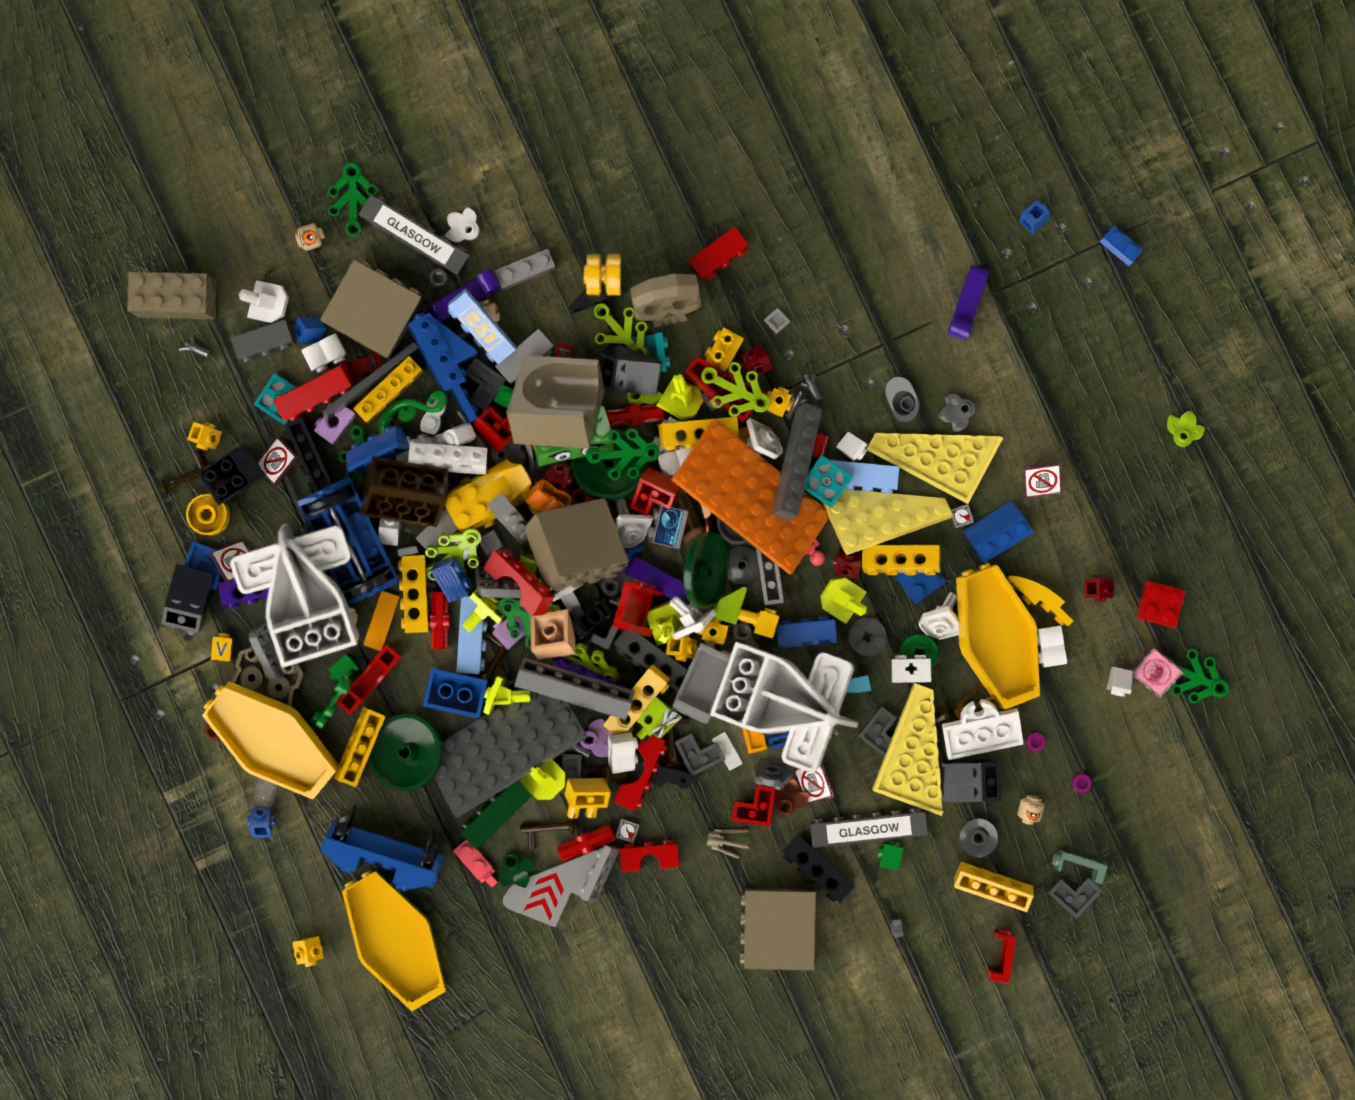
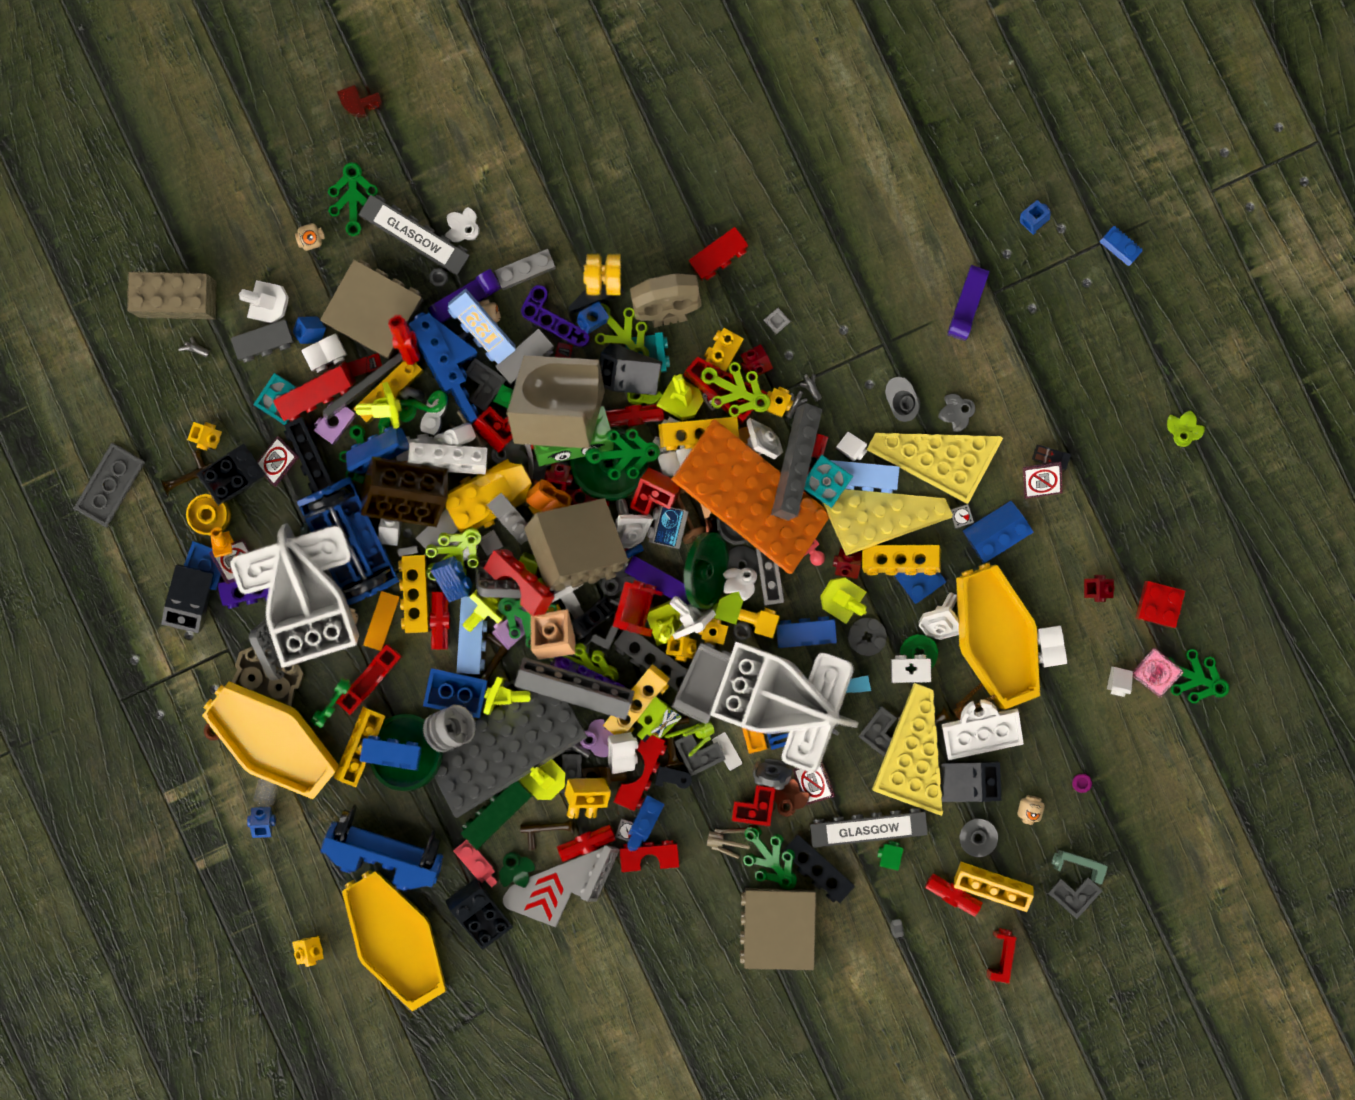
(109, 485): none -> dark grey tile
(221, 542): none -> light orange bracket
(222, 647): yellow brick -> none
(343, 668): green brick -> none
(354, 104): none -> clear red brick
(382, 407): none -> neon yellow piece
(391, 753): none -> blue wedge
(404, 339): none -> red piece
(409, 391): none -> flat silver arm
(449, 728): none -> light grey wheel
(478, 914): none -> black slope
(557, 321): none -> dark purple beam
(595, 310): none -> blue brick
(644, 822): none -> blue brick
(701, 731): none -> lime plant
(738, 583): none -> white plate
(771, 860): none -> green plant
(953, 896): none -> red piece
(1035, 592): yellow slope -> none
(1035, 741): magenta tile -> none
(1047, 455): none -> black leg

